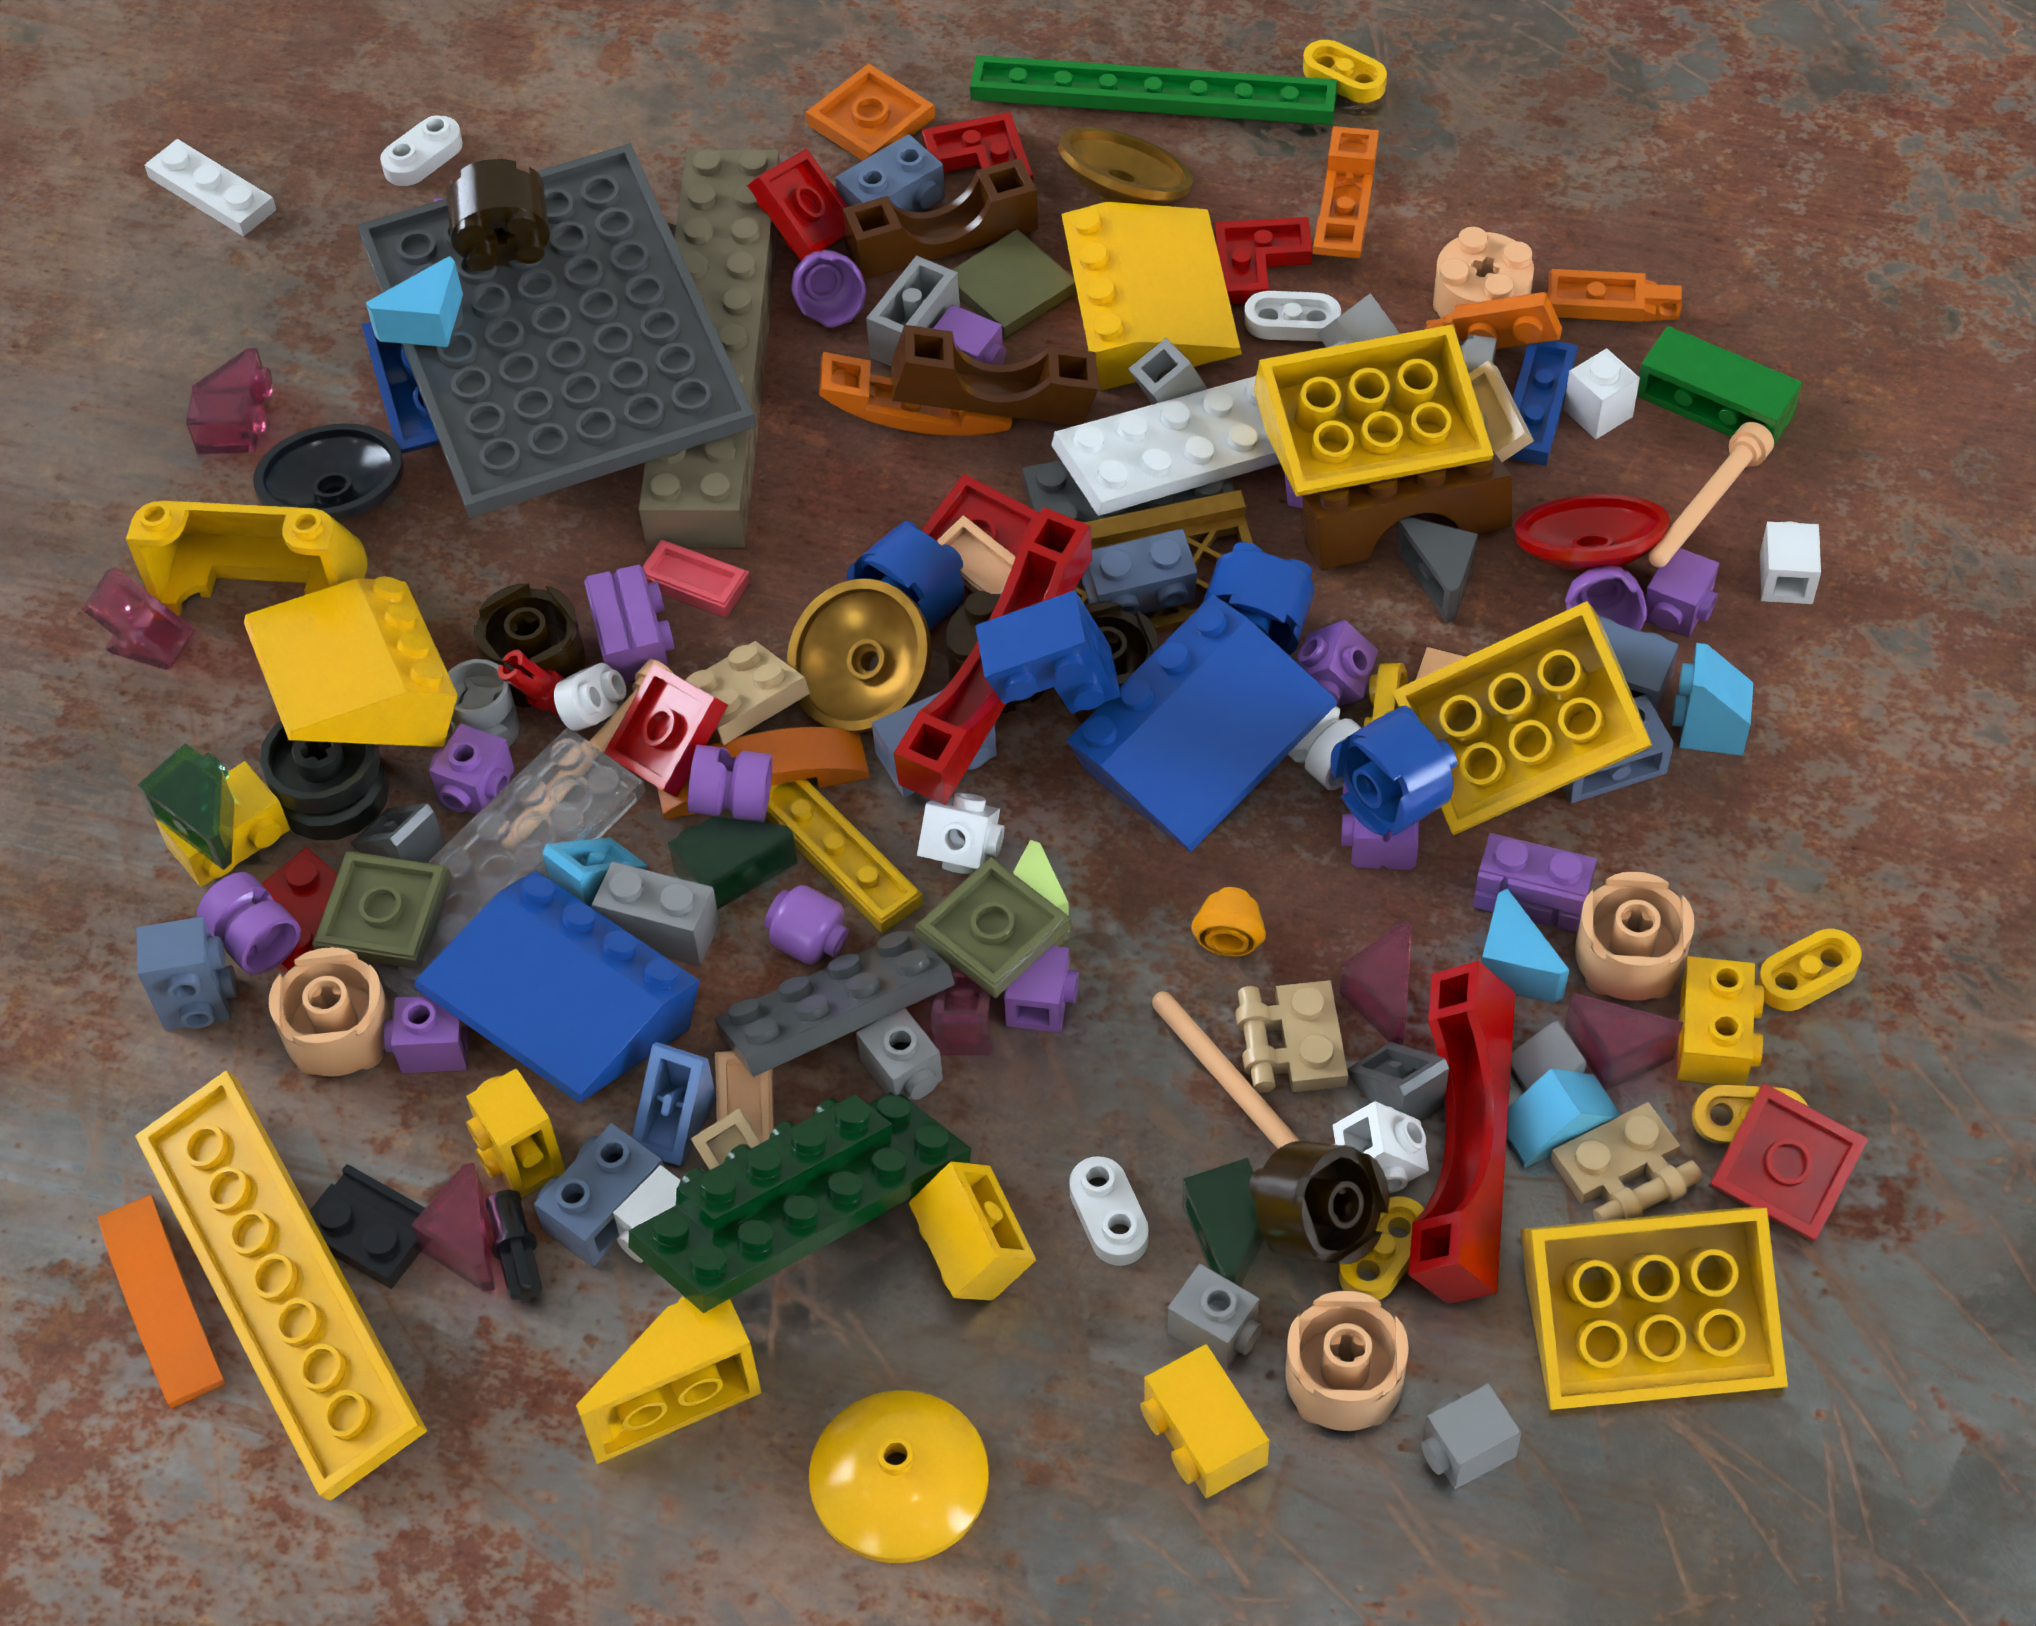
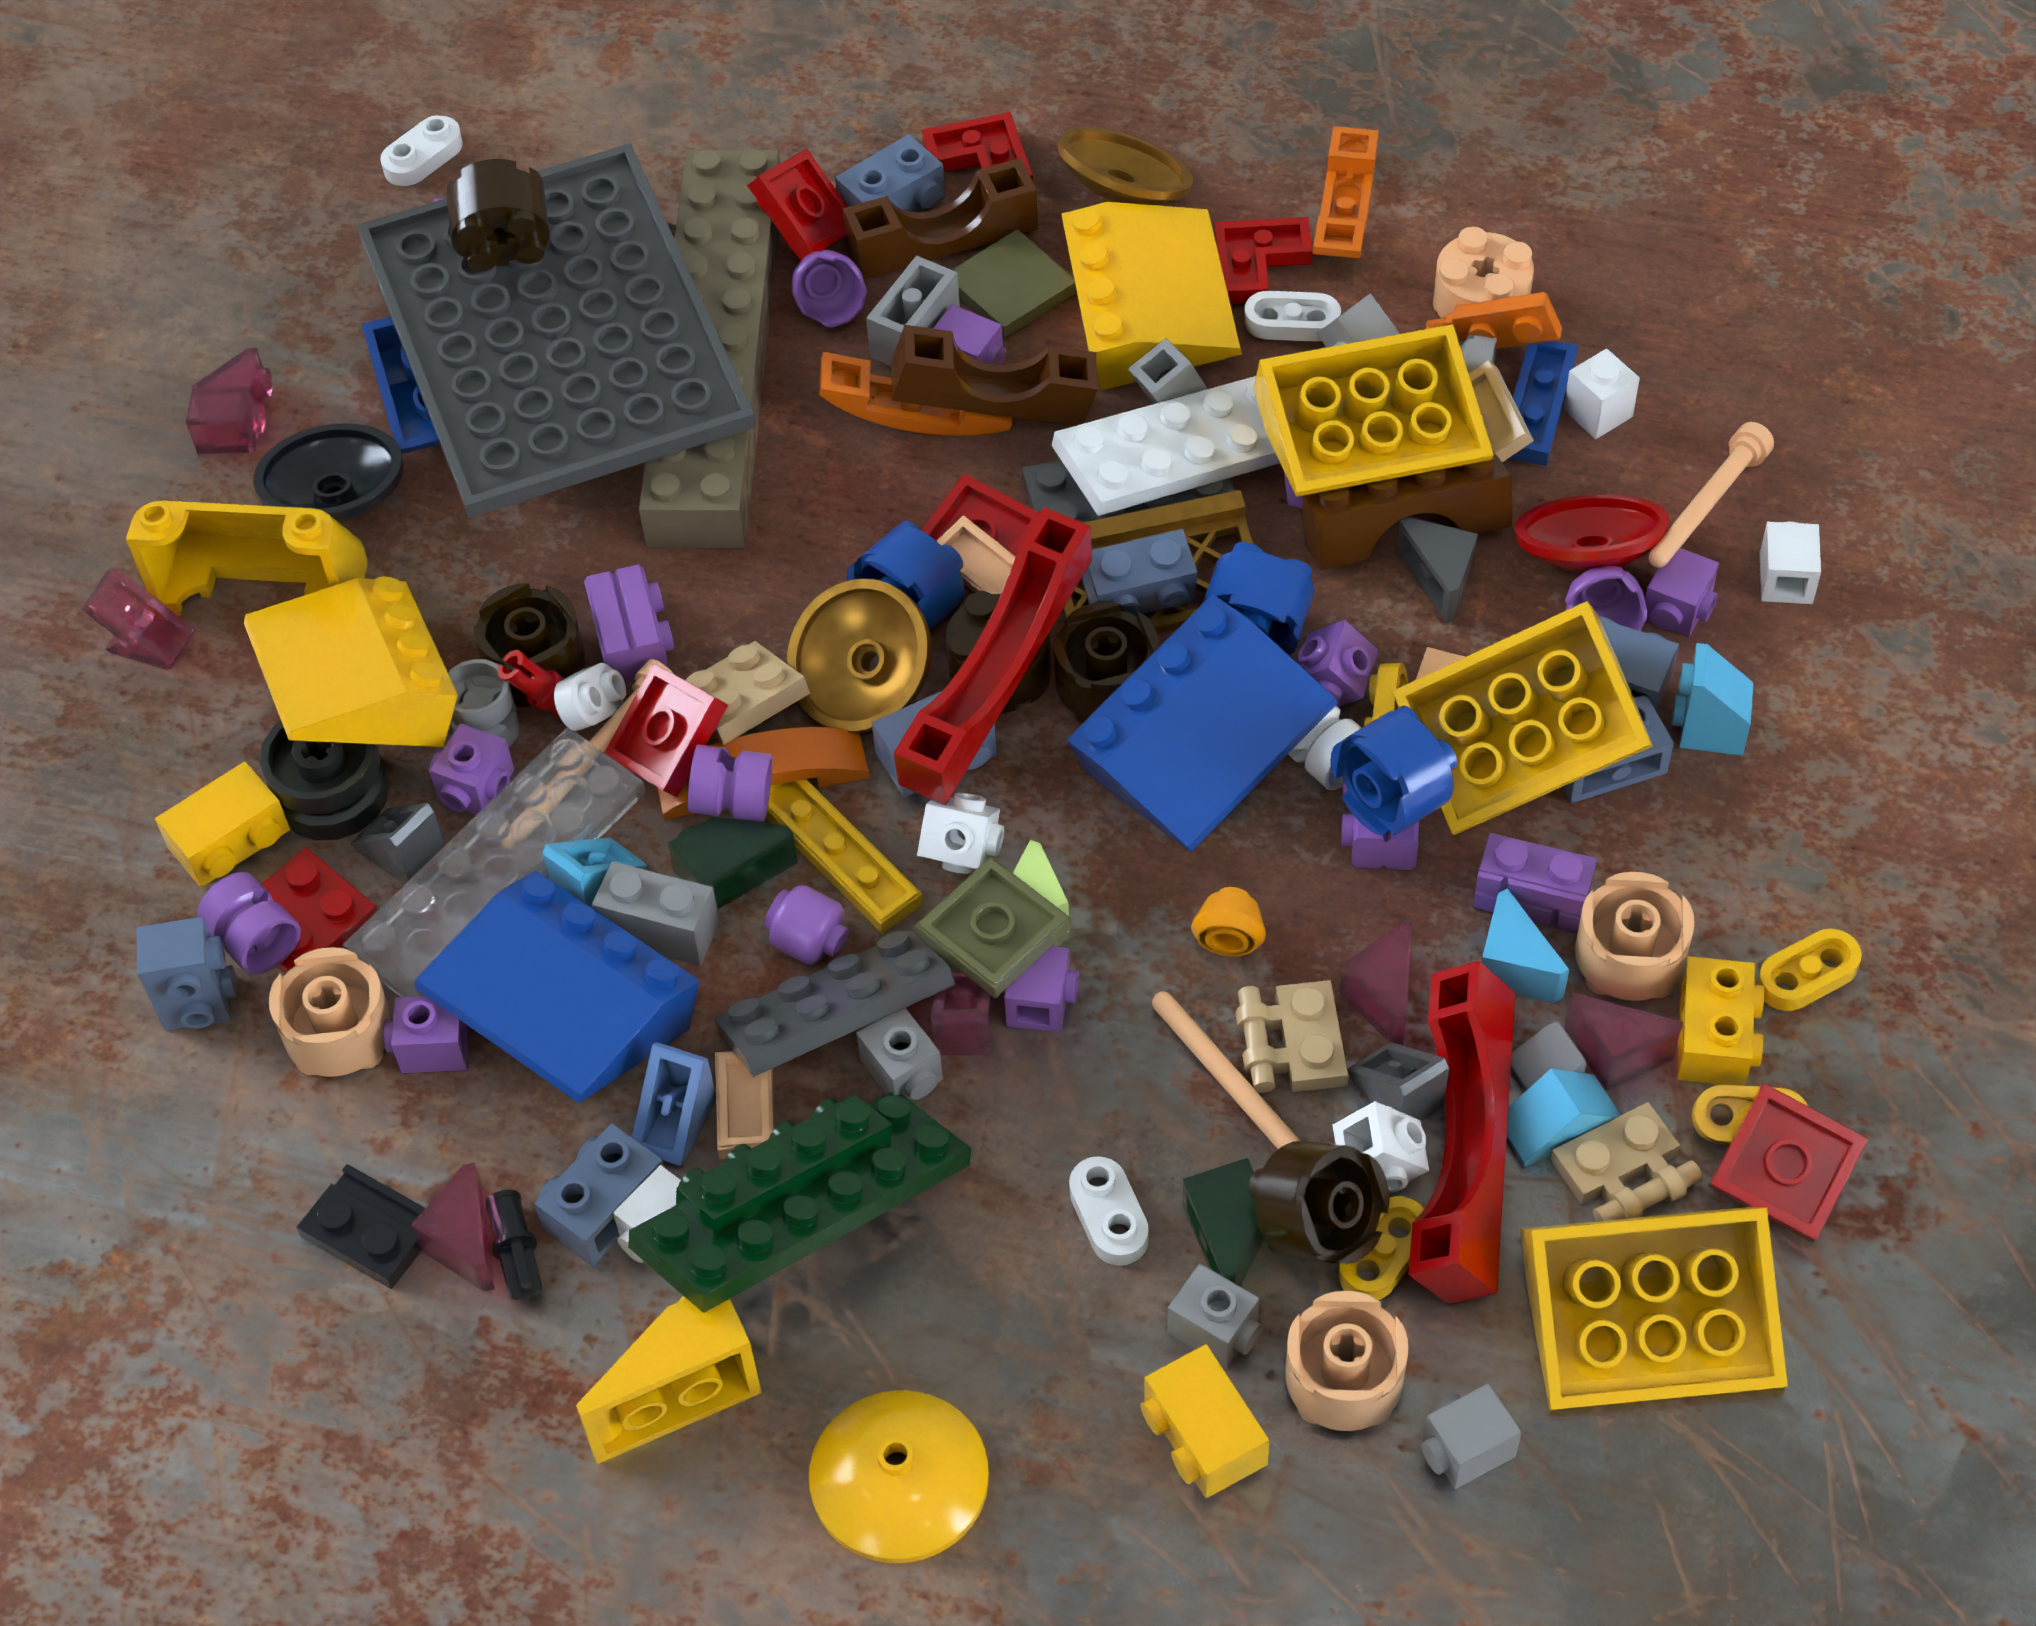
(160, 1301): orange slope -> none
(194, 802): clear green slope -> none
(210, 187): white plate -> none
(280, 1286): yellow plate -> none
(383, 908): olive tile -> none
(419, 308): medium azure slope -> none
(513, 1133): yellow brick -> none
(696, 578): coral tile -> none
(723, 1136): tan plate -> none
(869, 113): orange plate -> none
(971, 1231): yellow brick -> none
(1049, 648): blue brick -> none
(1154, 89): green plate -> none
(1357, 74): yellow plate -> none
(1612, 296): orange hinge -> none
(1716, 385): green brick -> none

